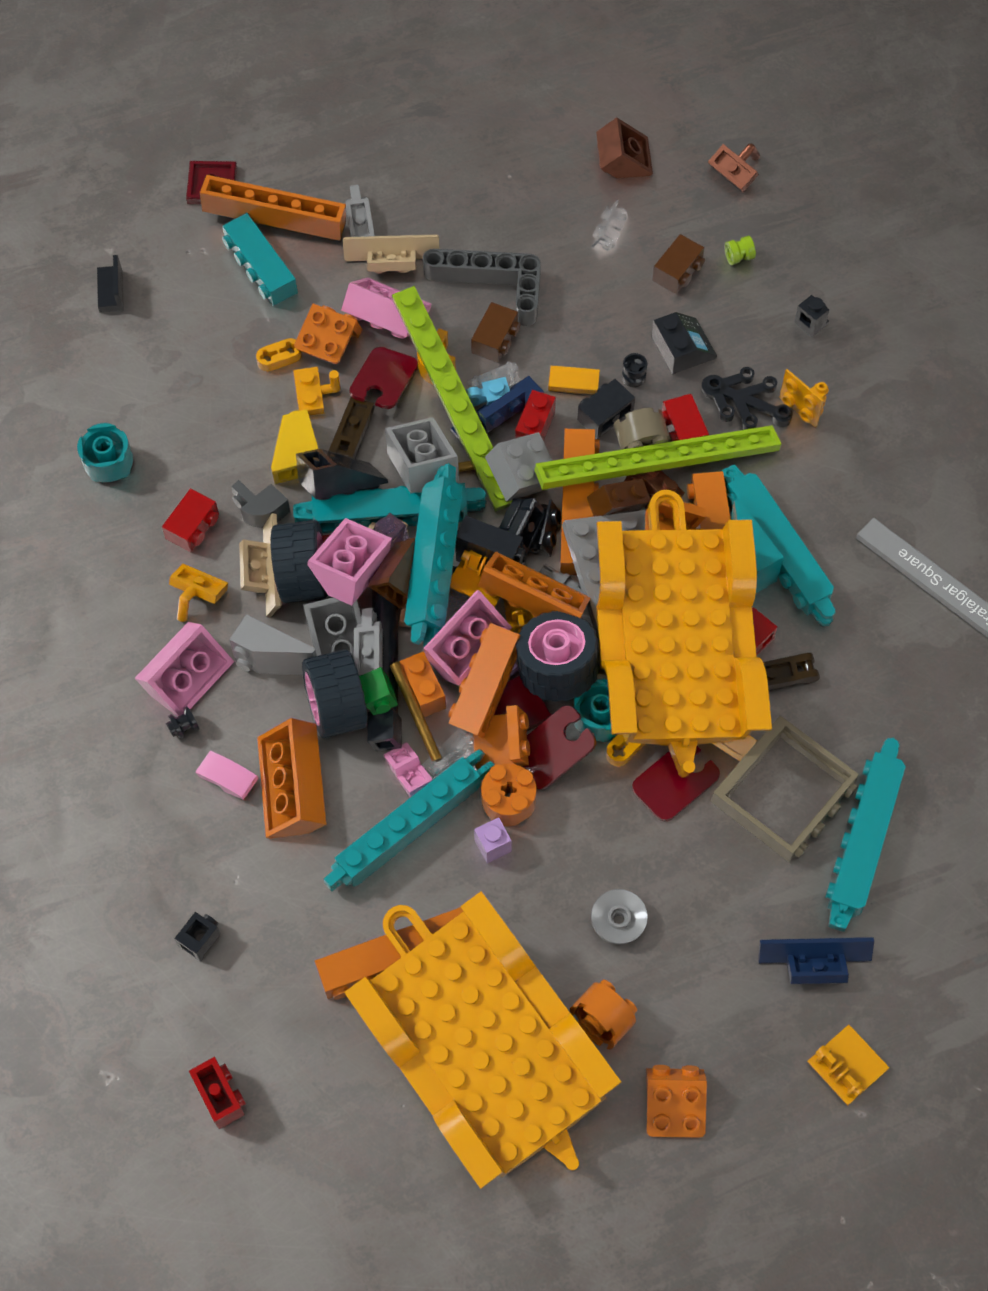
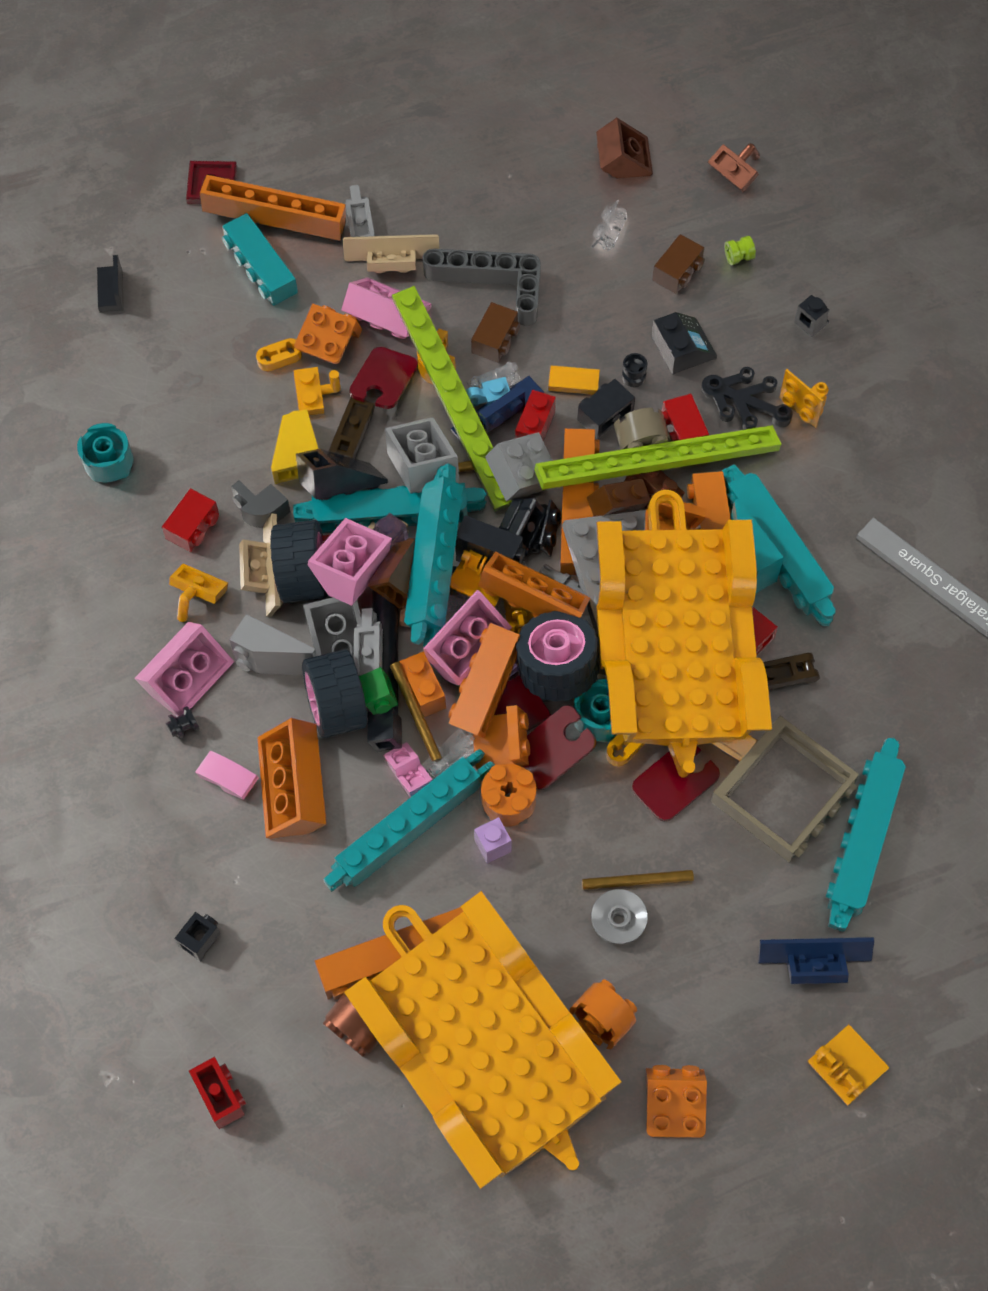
(345, 1020): none -> copper brick
(637, 879): none -> pearl gold bar

